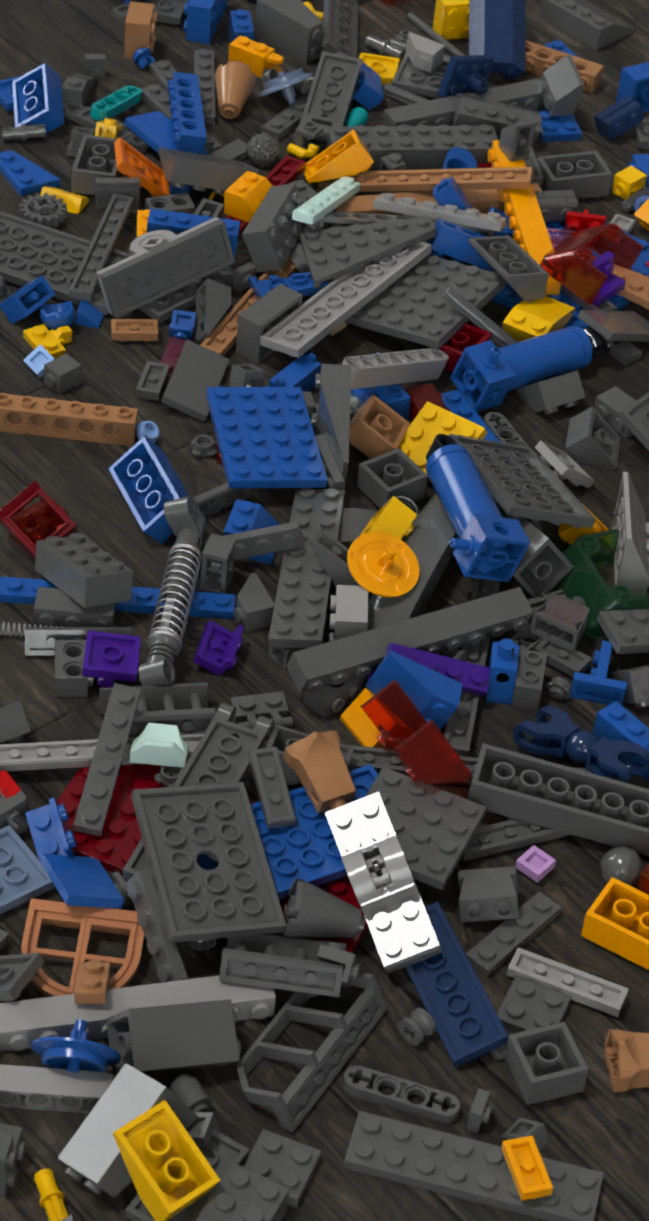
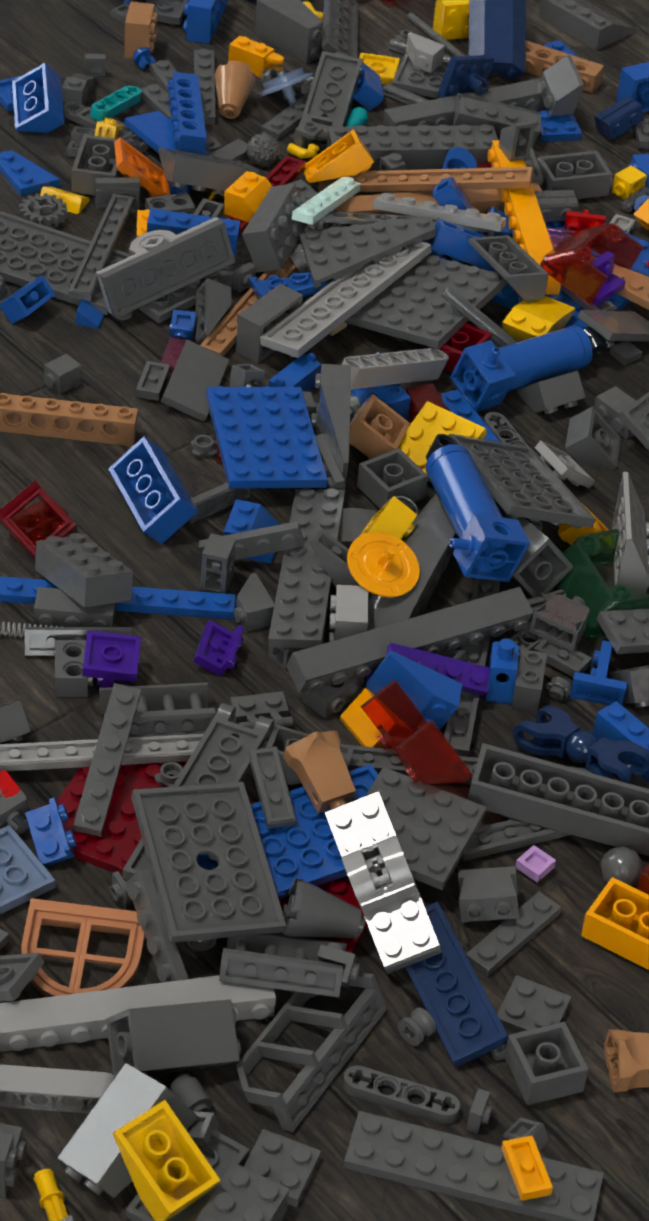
(23, 132): dark grey pin -> none
(37, 359): light blue plate -> none
(50, 340): yellow hinge -> none
(57, 315): blue hair -> none
(75, 1052): blue piece -> none
(82, 881): blue tile -> none
(92, 982): medium nougat plate -> none
(134, 330): medium nougat plate -> none
(147, 429): light blue plate -> none
(159, 746): light aqua slope -> none
(184, 557): dark grey piece -> none
(240, 25): blue brick -> none
(384, 47): dark grey pin -> none
(580, 985): light grey plate -> none

